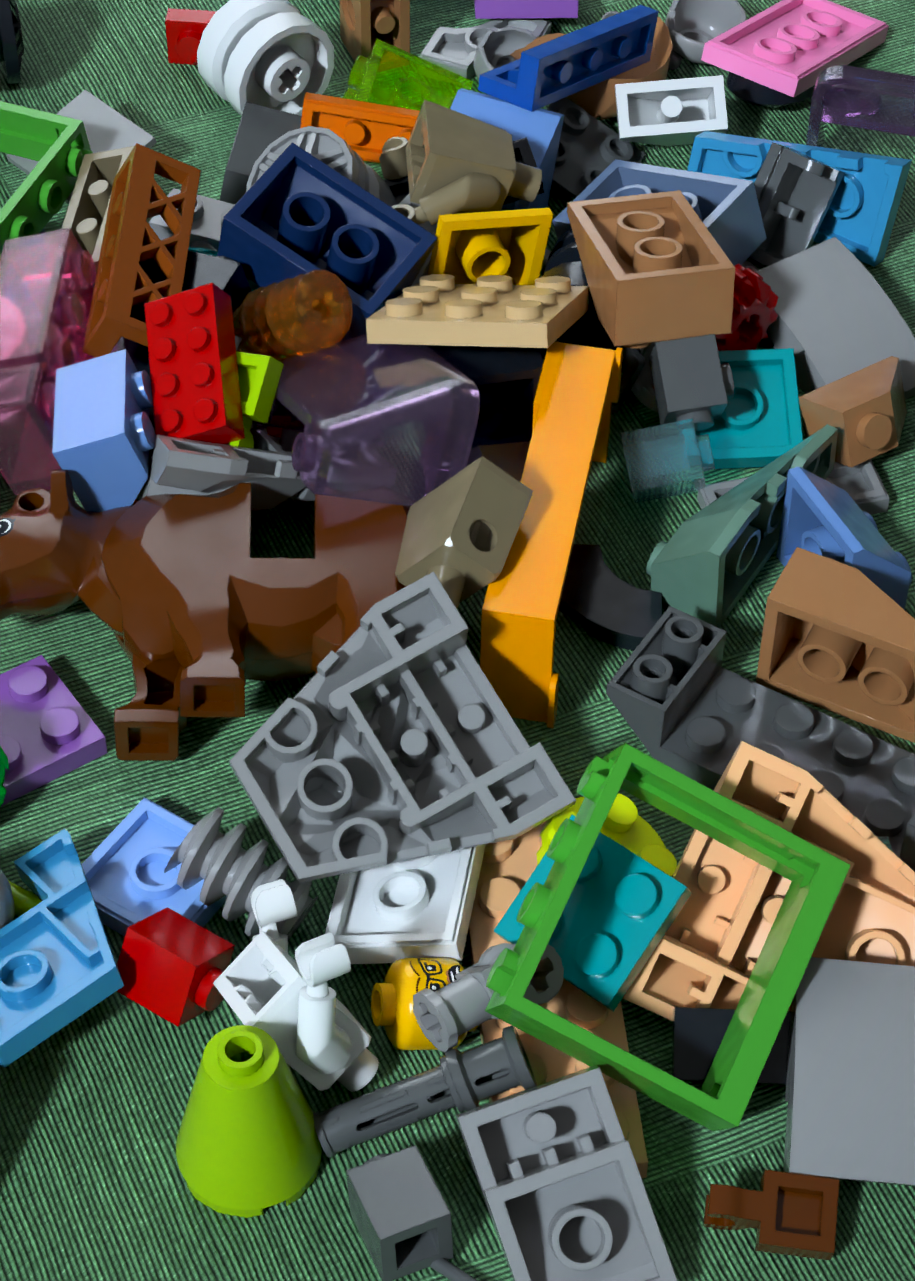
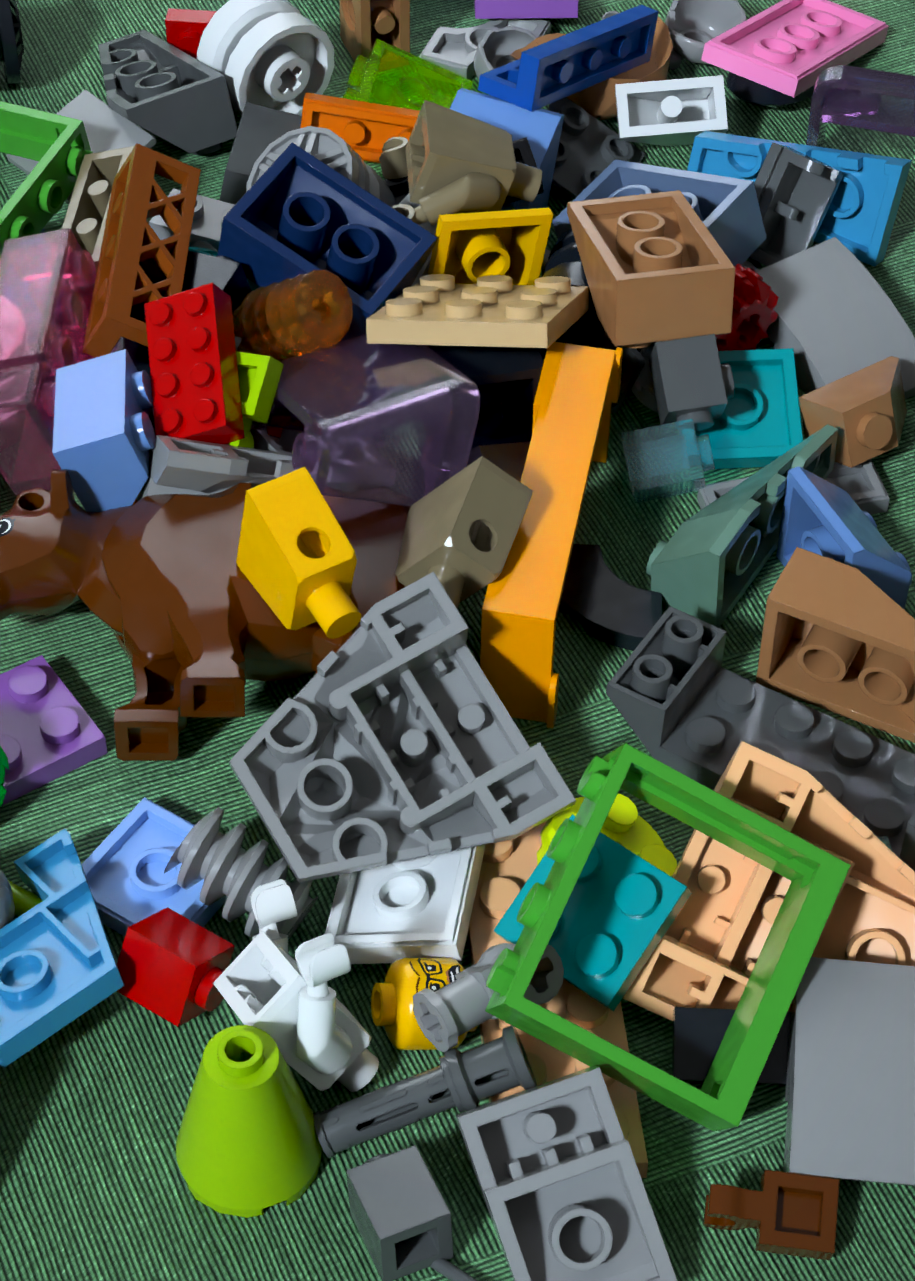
(167, 92): none -> dark grey wedge
(298, 555): none -> yellow torso

